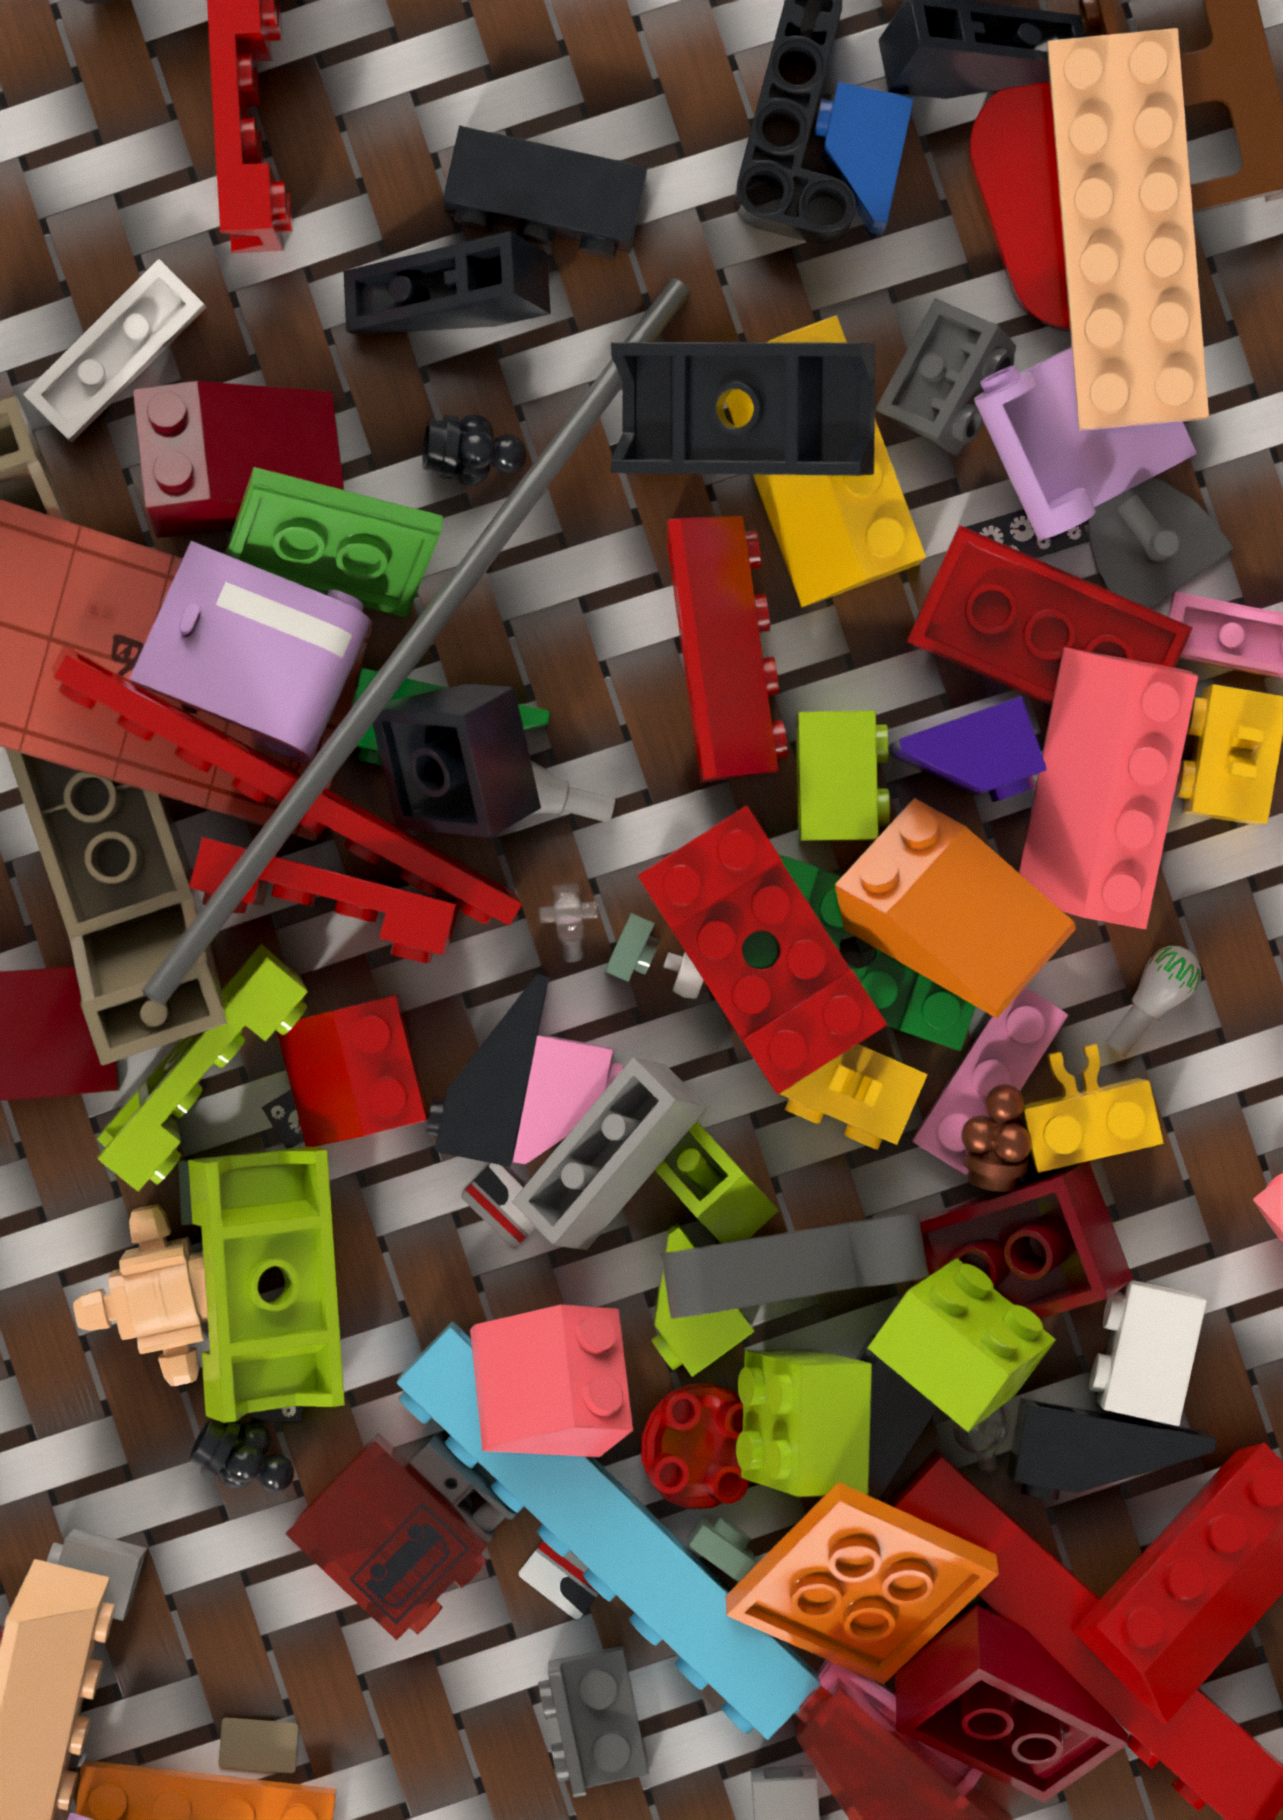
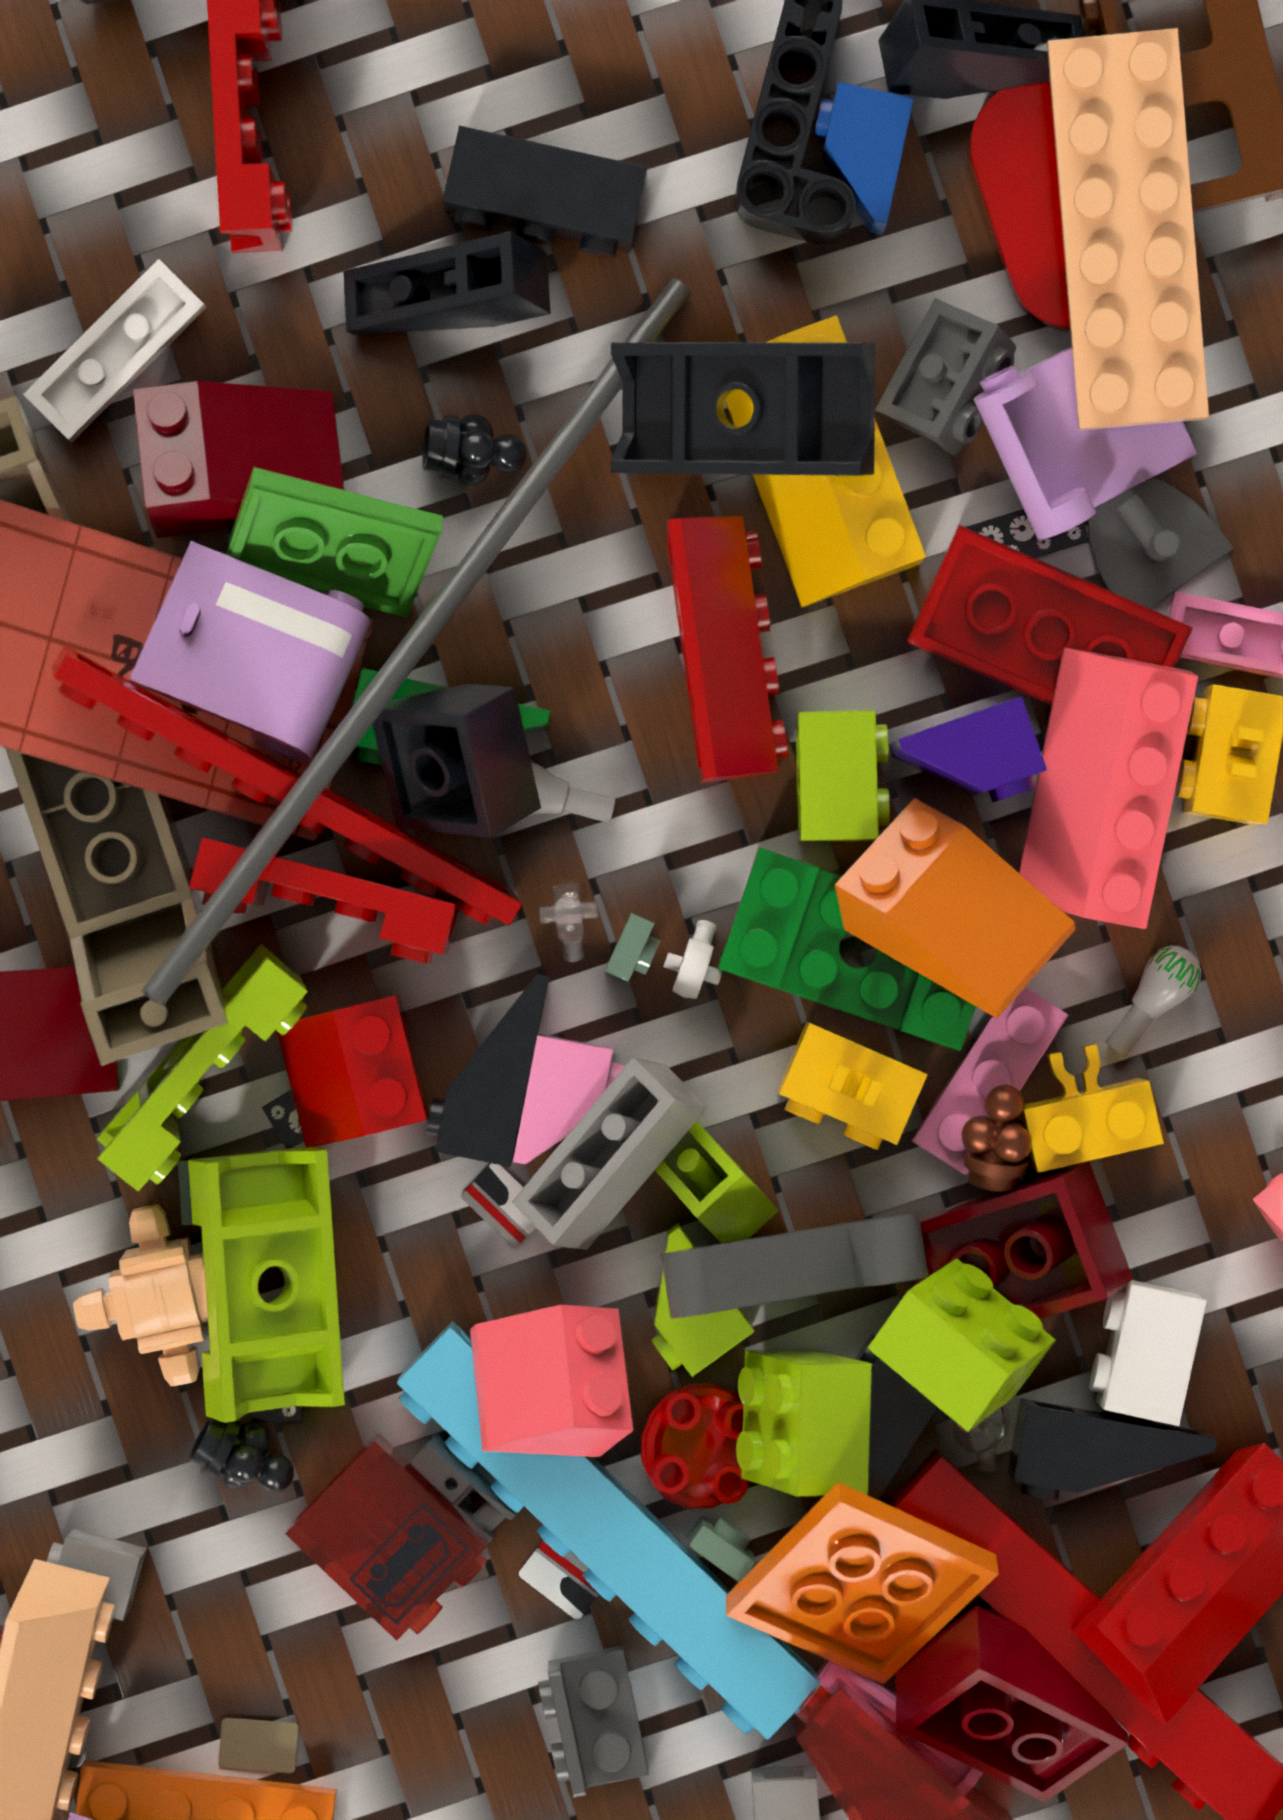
(803, 1004): red piece -> none

